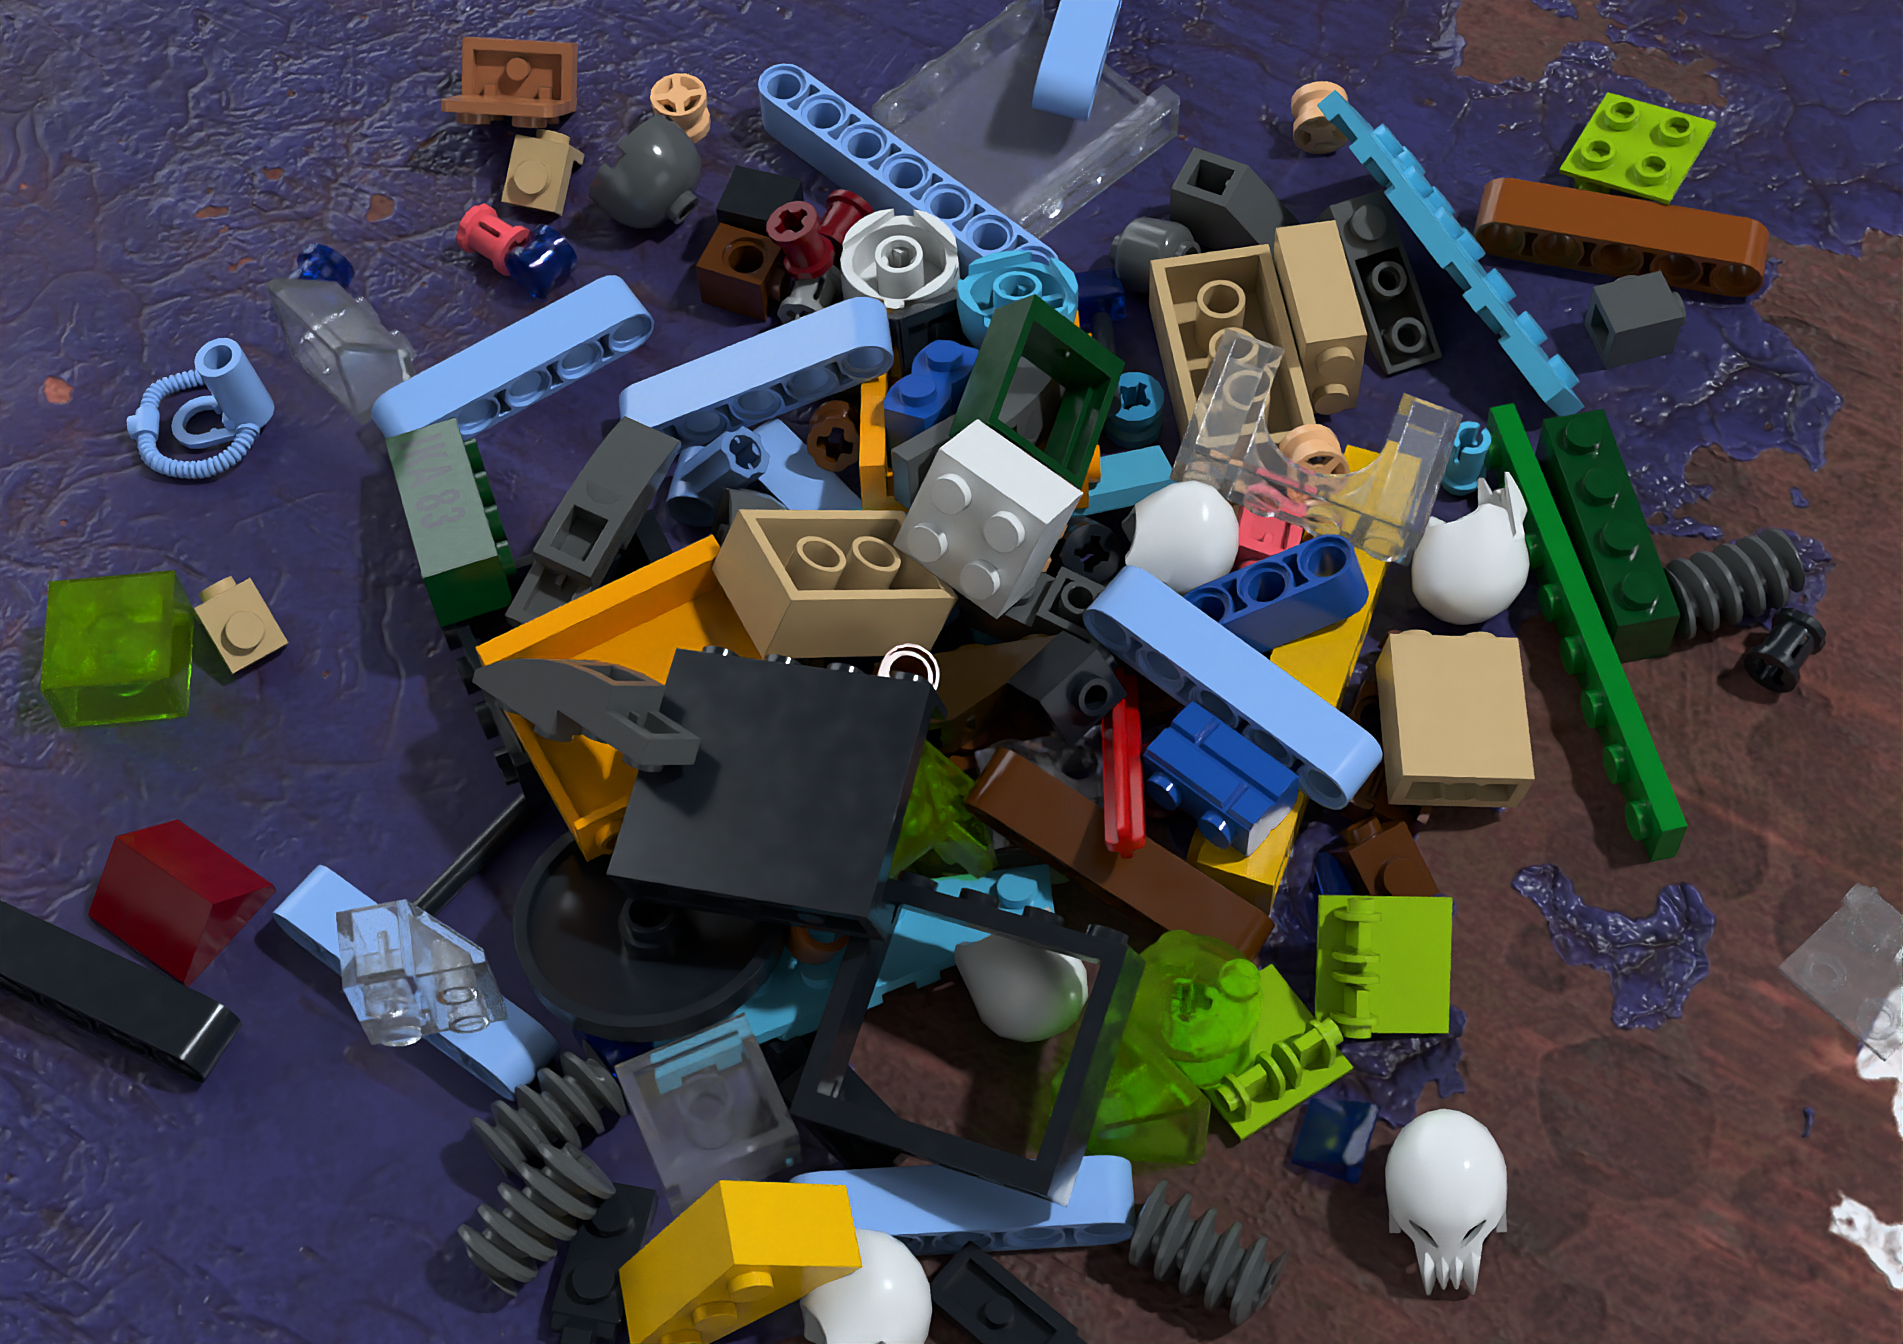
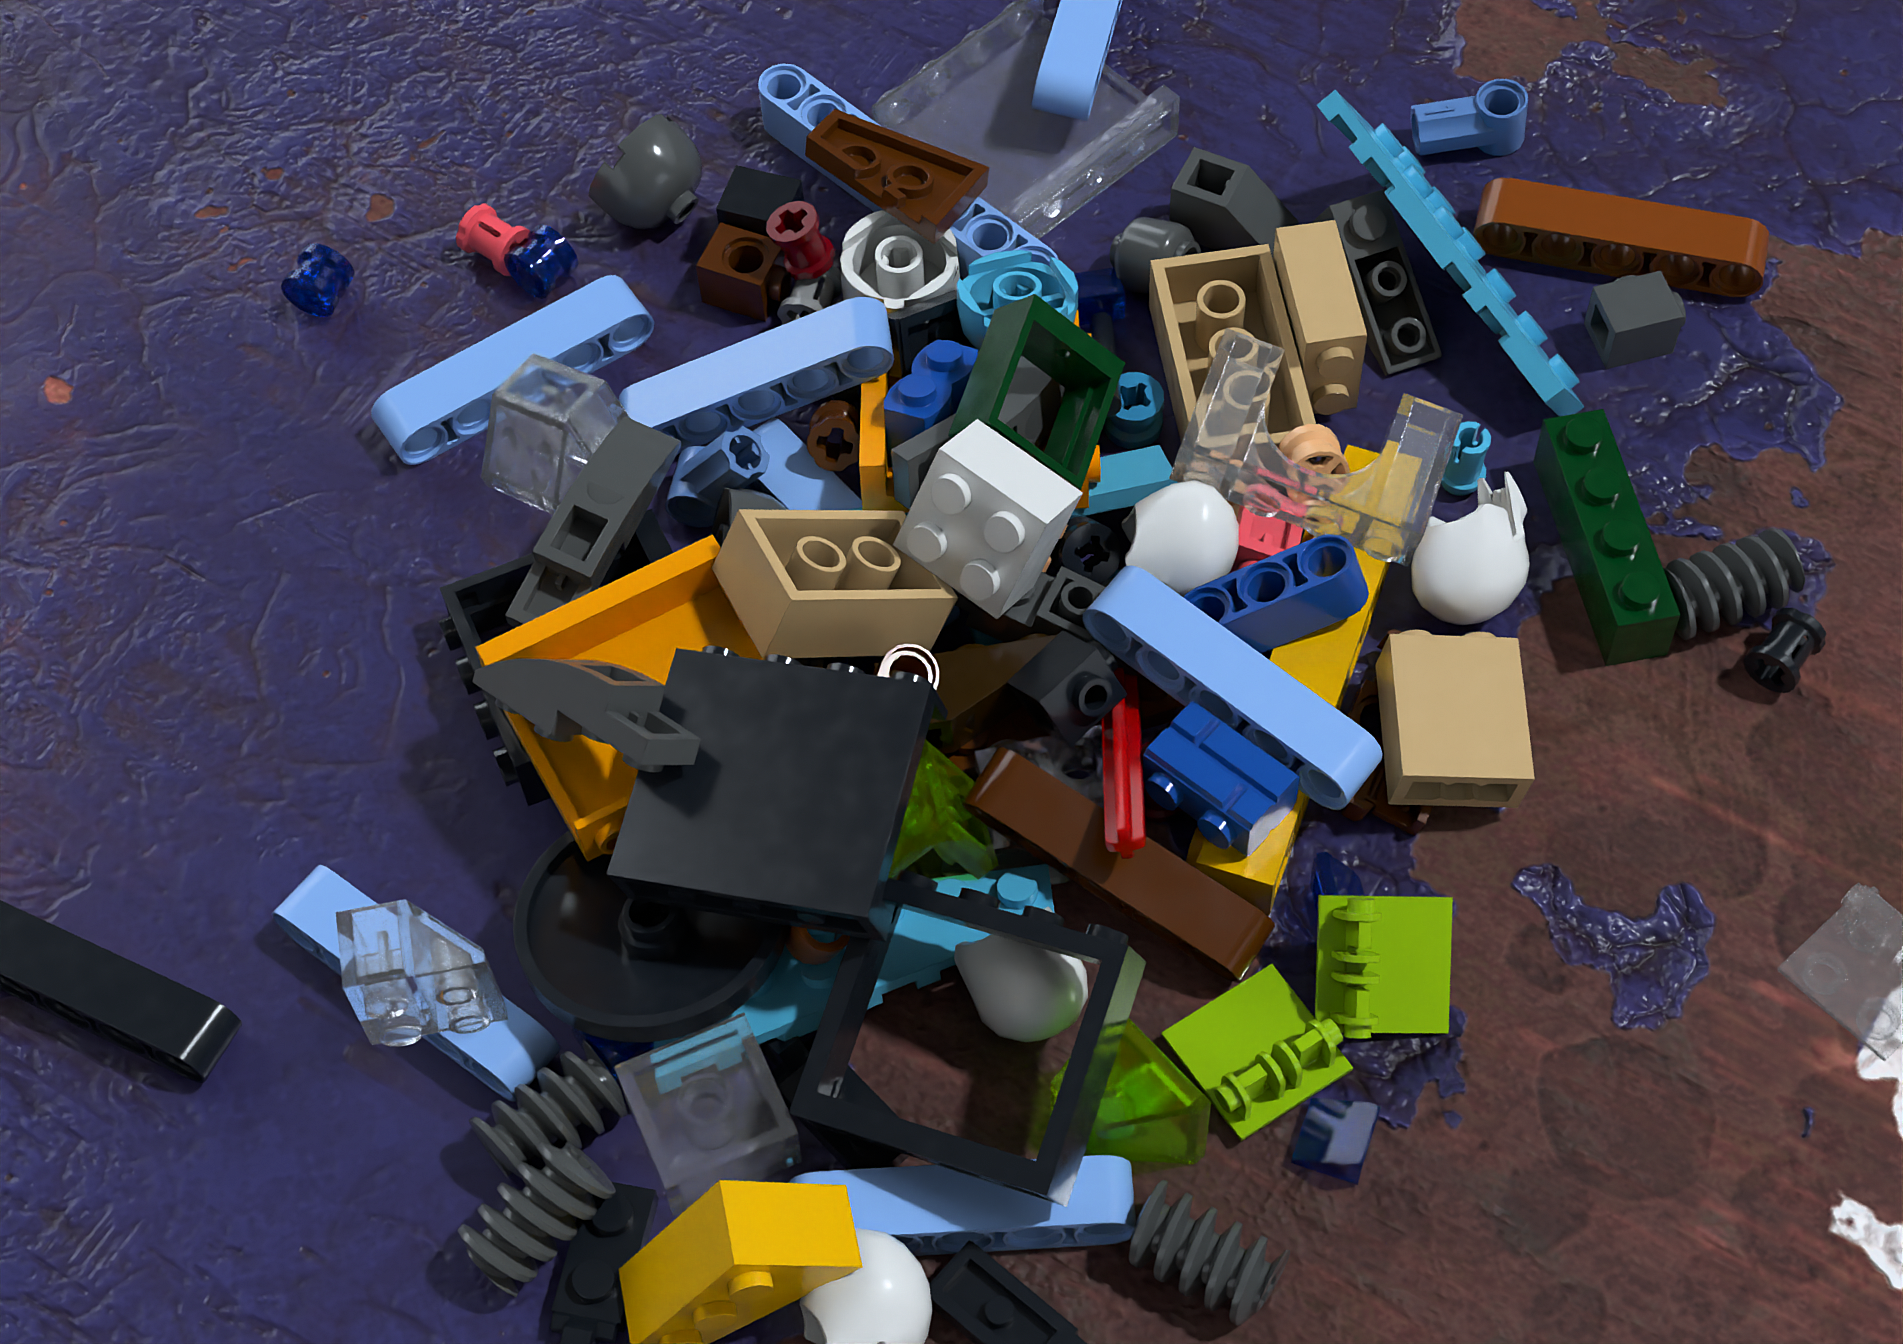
(117, 649): clear neon green brick -> none
(175, 897): dark red slope -> none
(235, 394): light blue piece -> none
(238, 623): tan bracket -> none
(341, 342): clear slope -> none
(452, 521): brick -> none
(477, 855): black bar -> none
(515, 79): nougat bracket -> none
(540, 171): tan bracket -> none
(546, 430): none -> clear slope
(684, 101): light nougat wheel -> none
(842, 212): dark red bush -> none
(898, 173): none -> reddish brown wing
(1220, 990): clear neon green brick -> none
(1311, 128): light nougat wheel -> none
(1384, 859): reddish brown bracket -> none
(1447, 1181): white helmet -> none
(1489, 121): none -> medium blue piece
(1586, 646): green plate -> none
(1636, 149): lime hinge -> none

